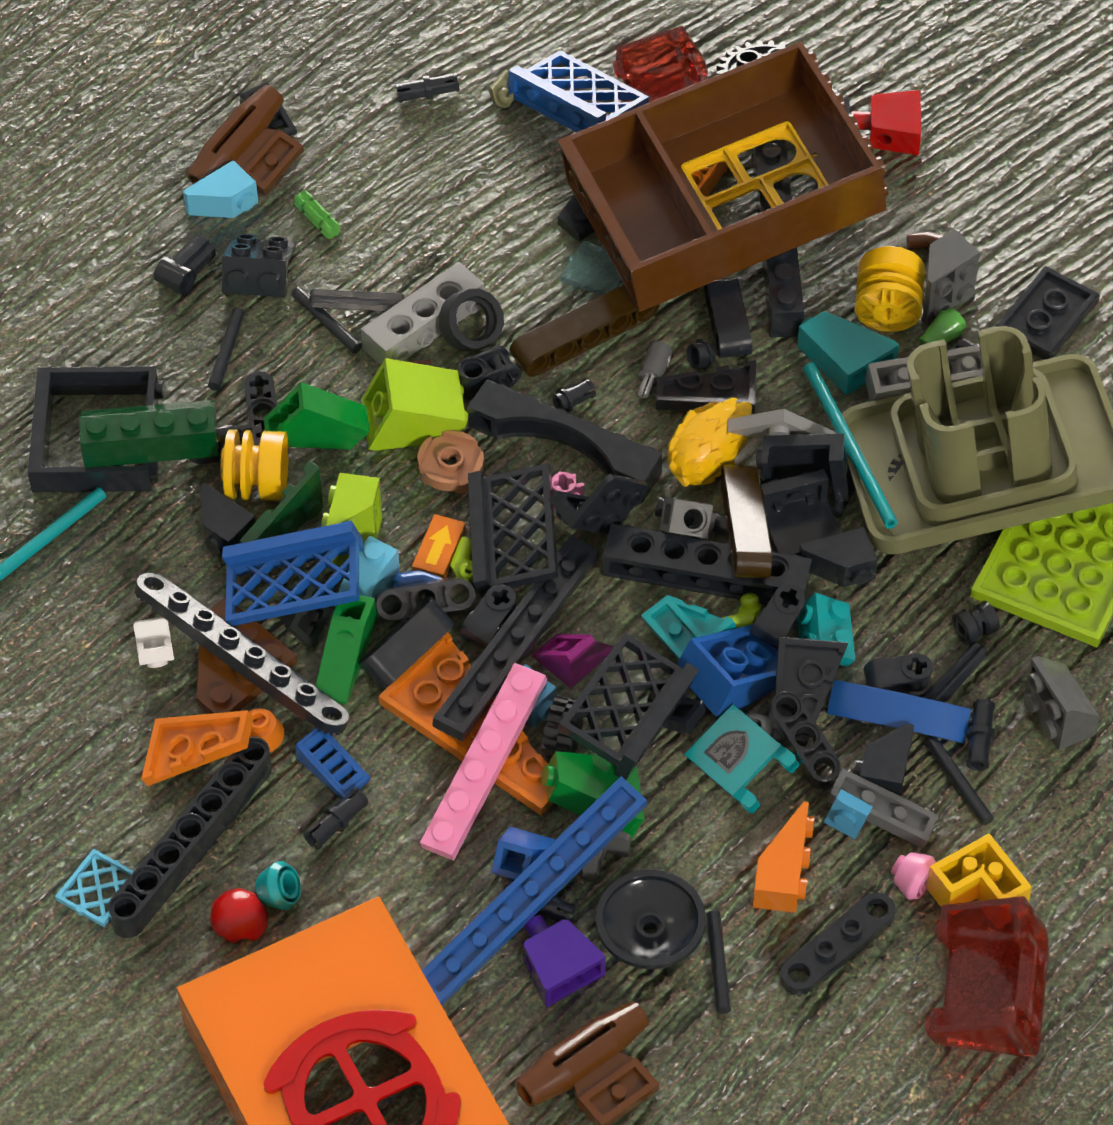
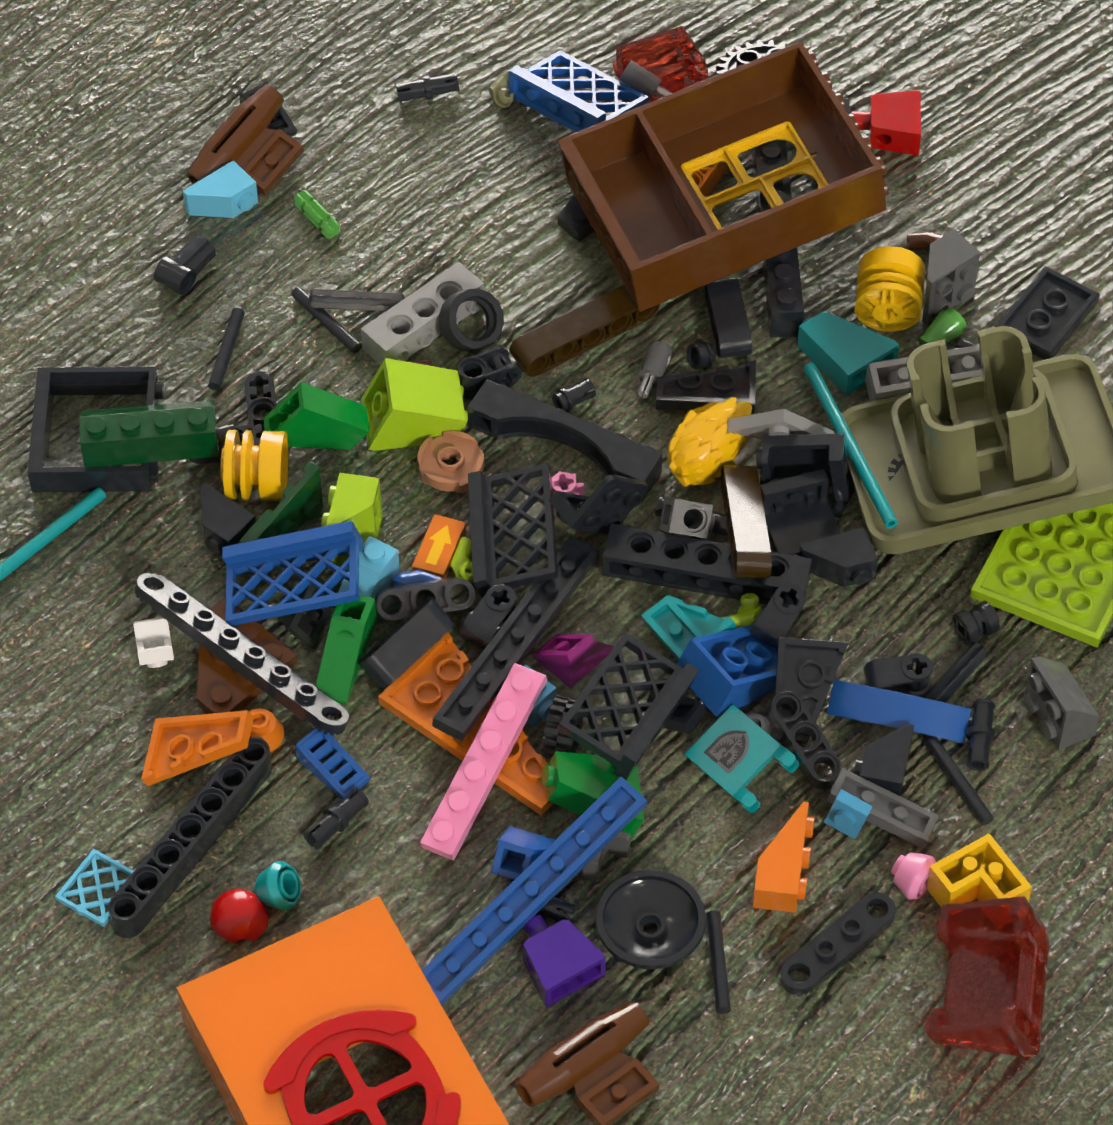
(257, 266): black bracket -> none
(591, 270): clear light blue piece -> none
(643, 81): none -> dark grey piece
(828, 621): teal bracket -> none

